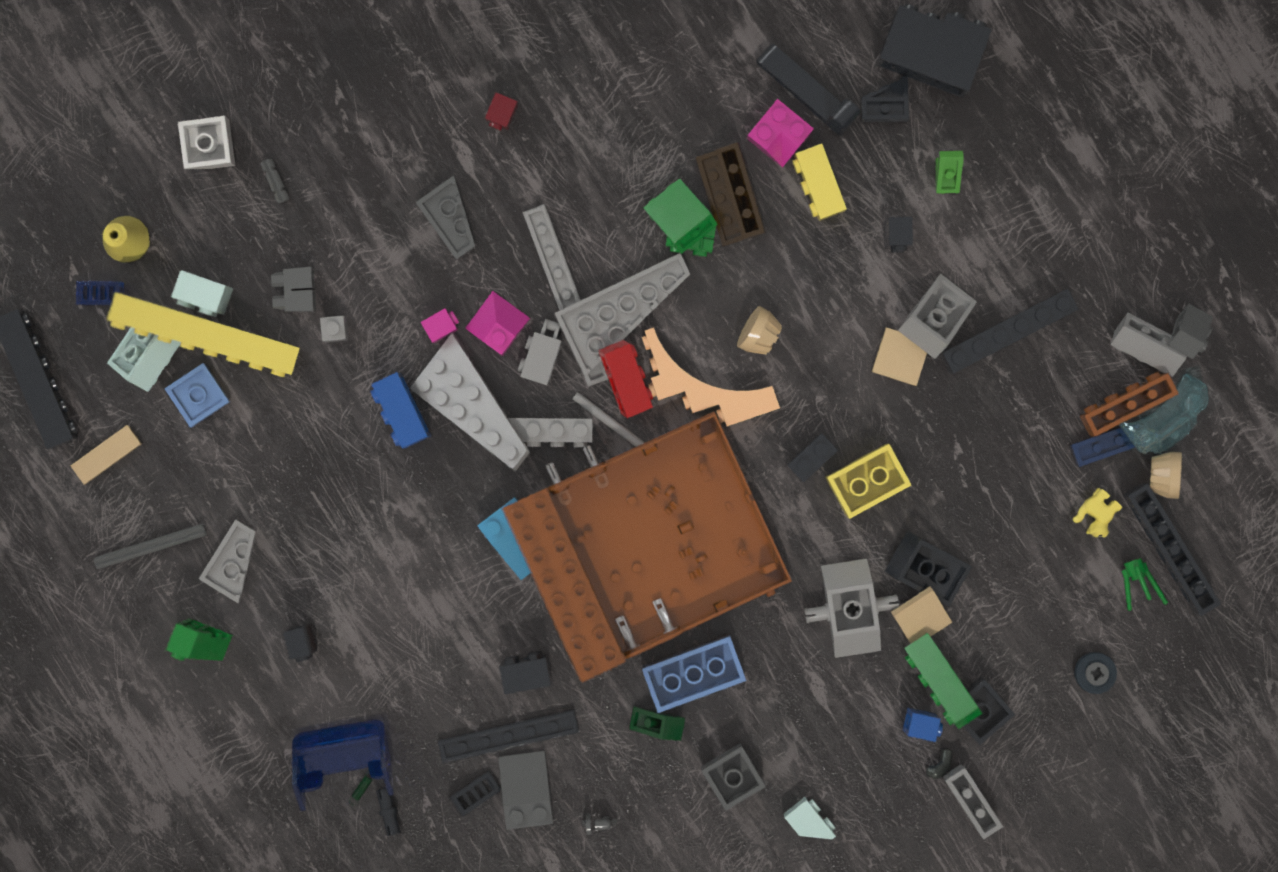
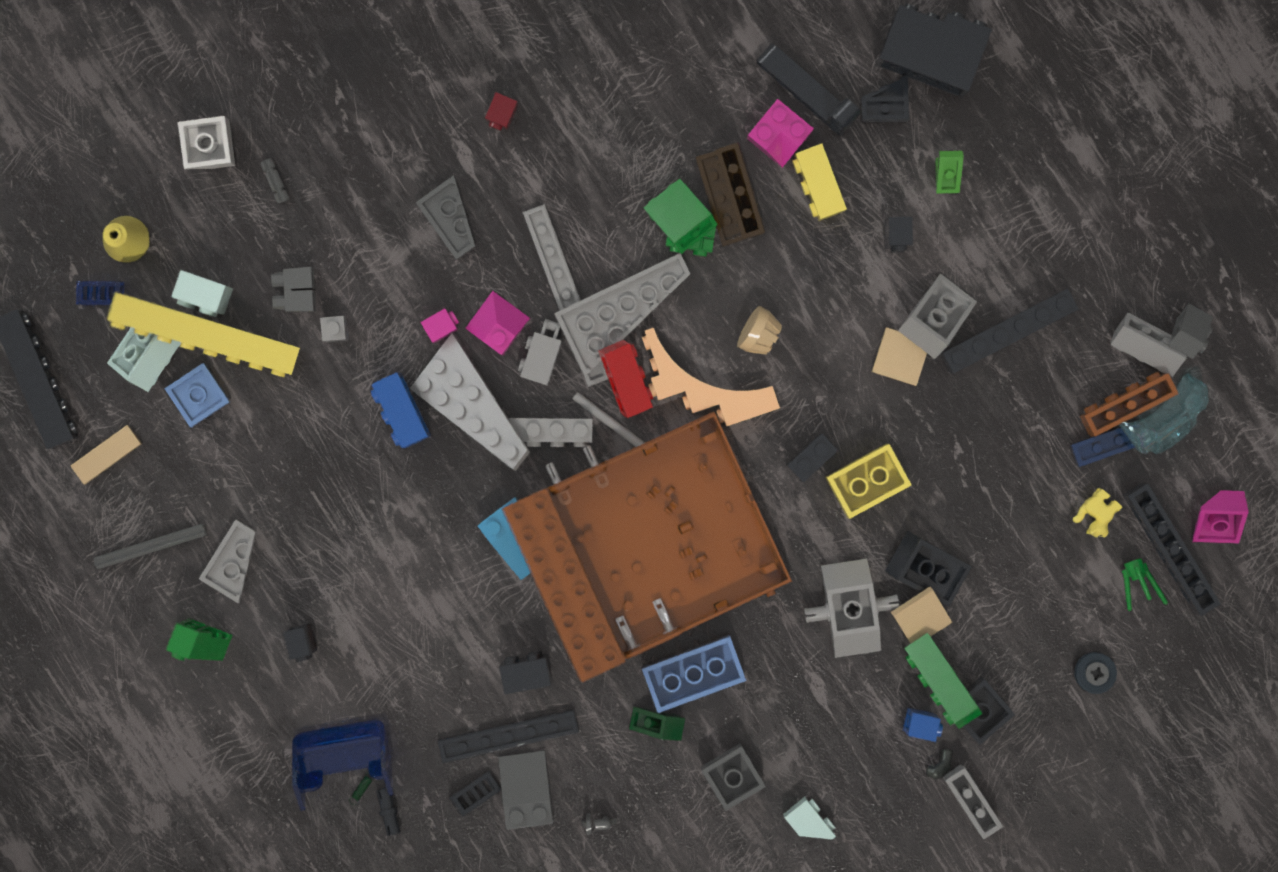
(1166, 474): tan piece -> none
(1222, 518): none -> dark pink slope

